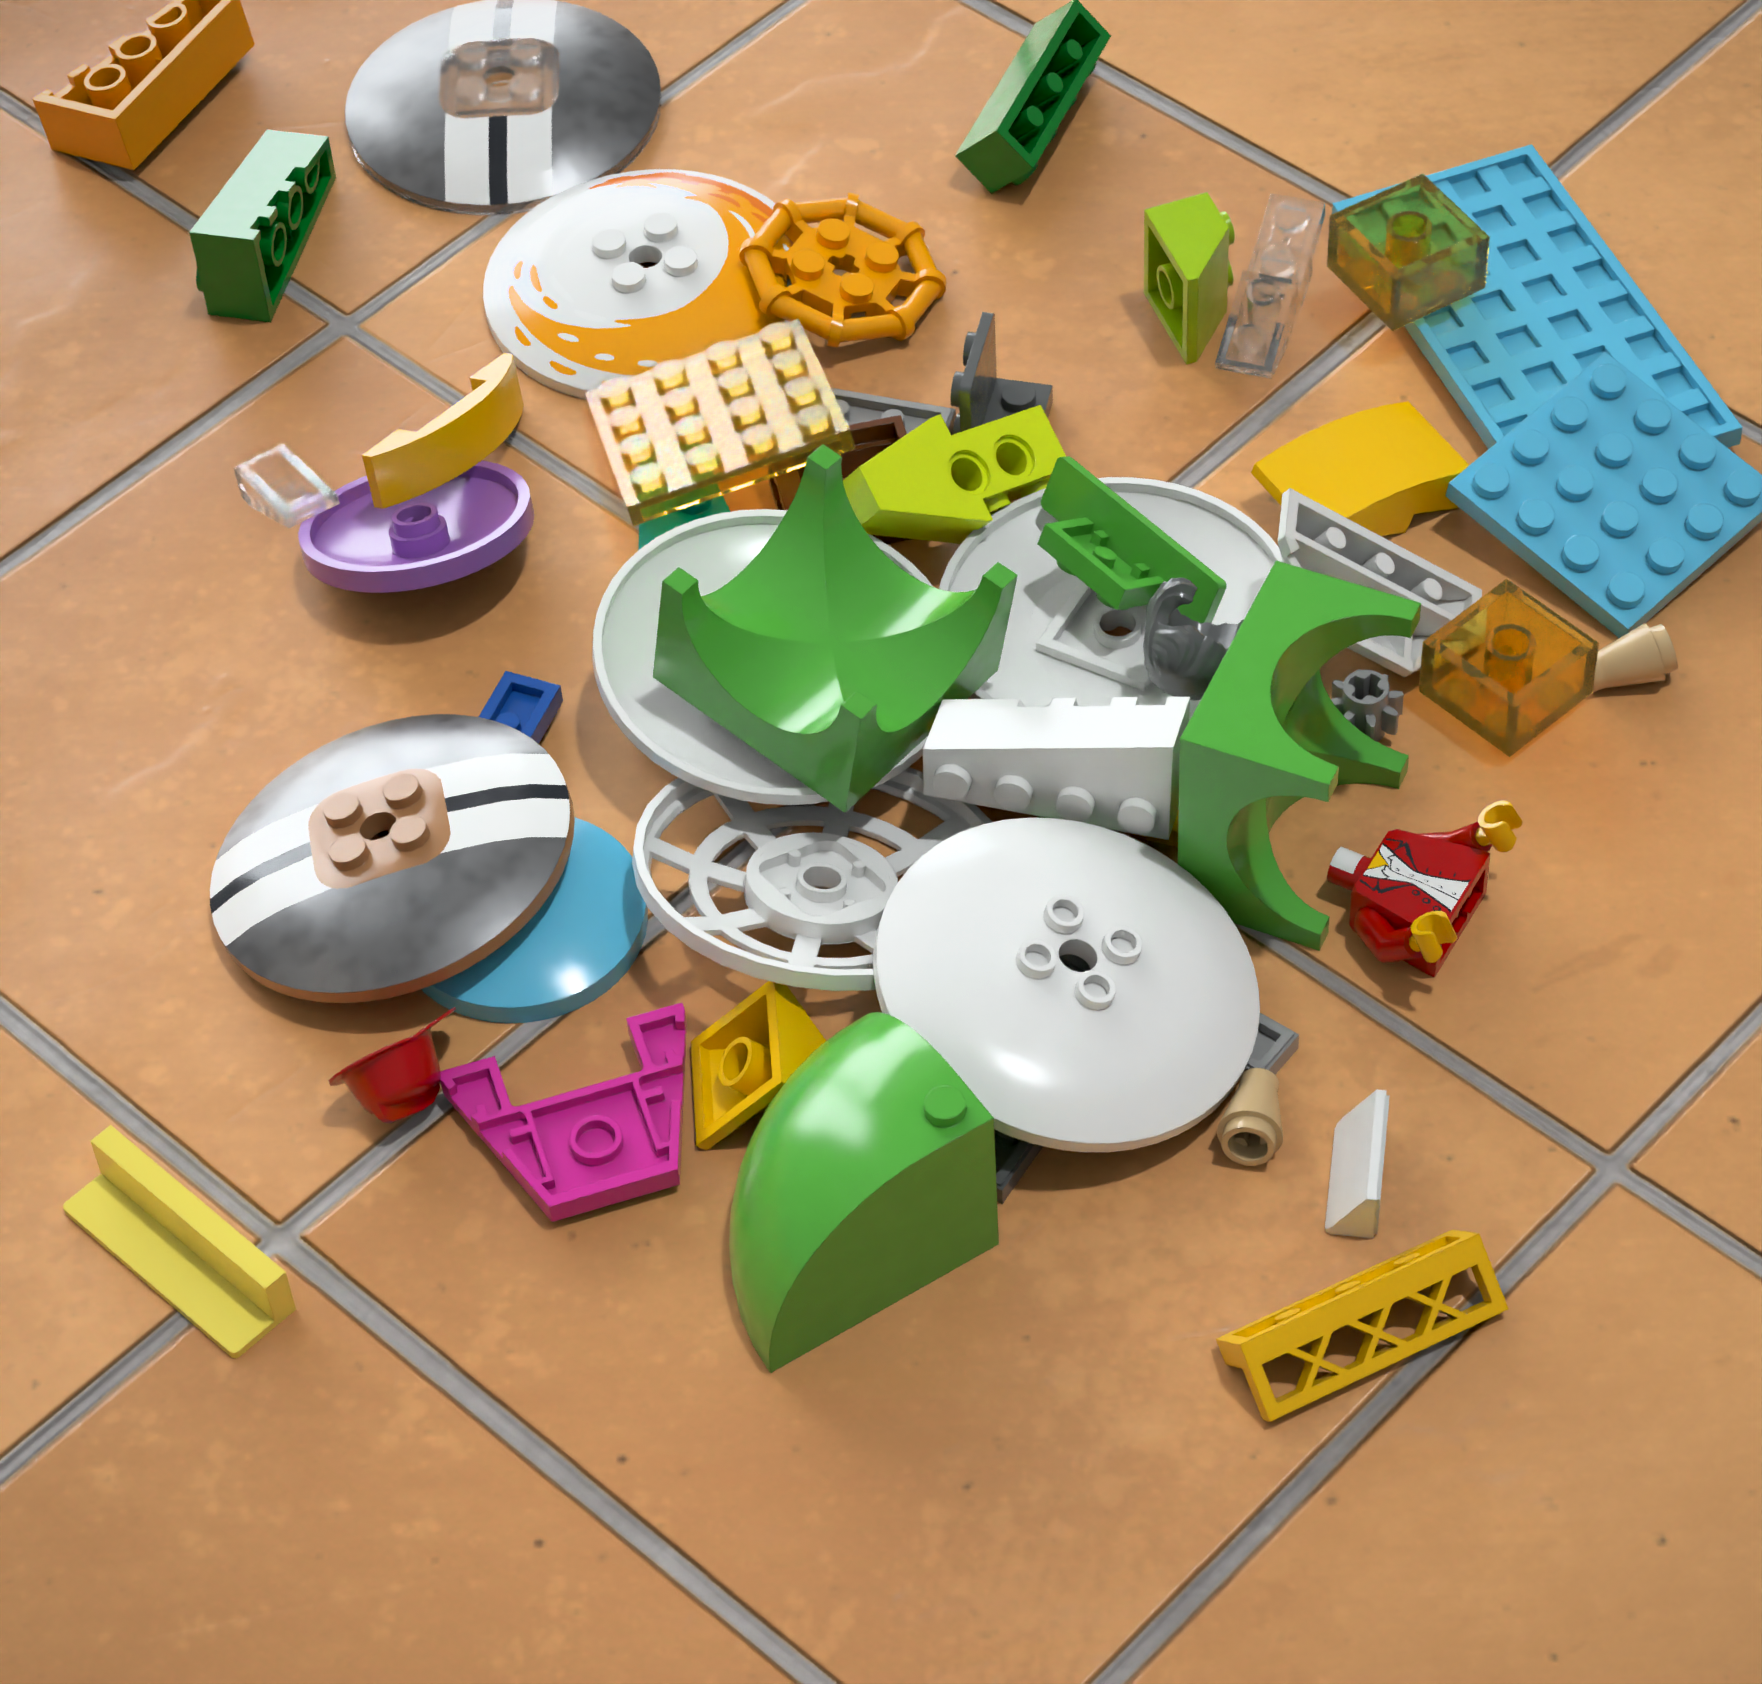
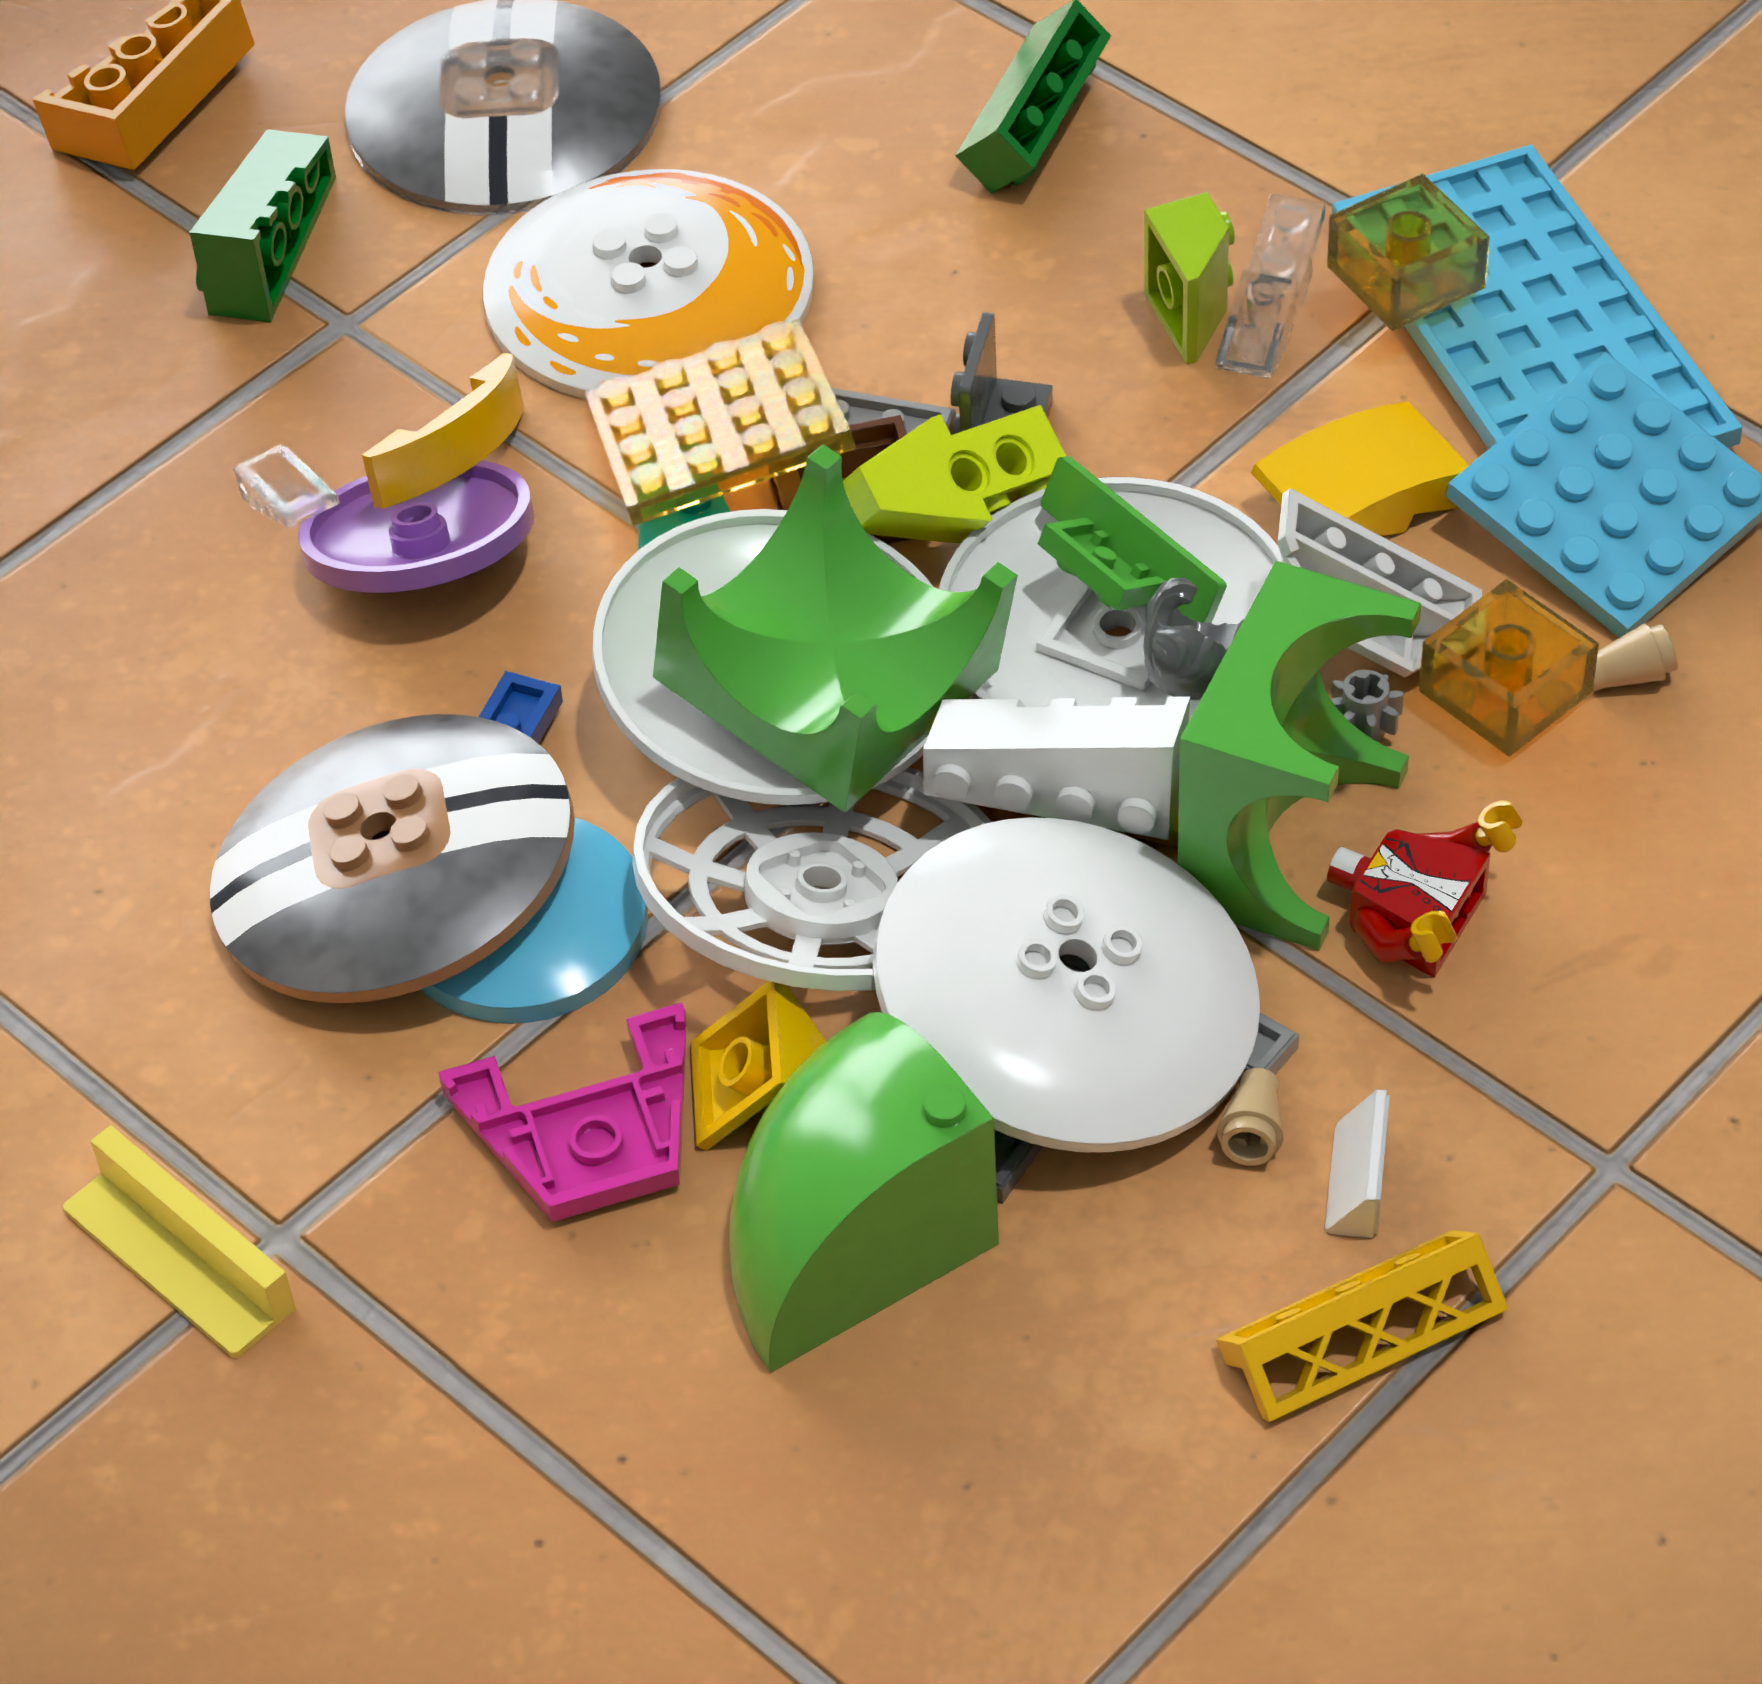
(397, 1077): red piece -> none
(827, 300): light orange plate -> none

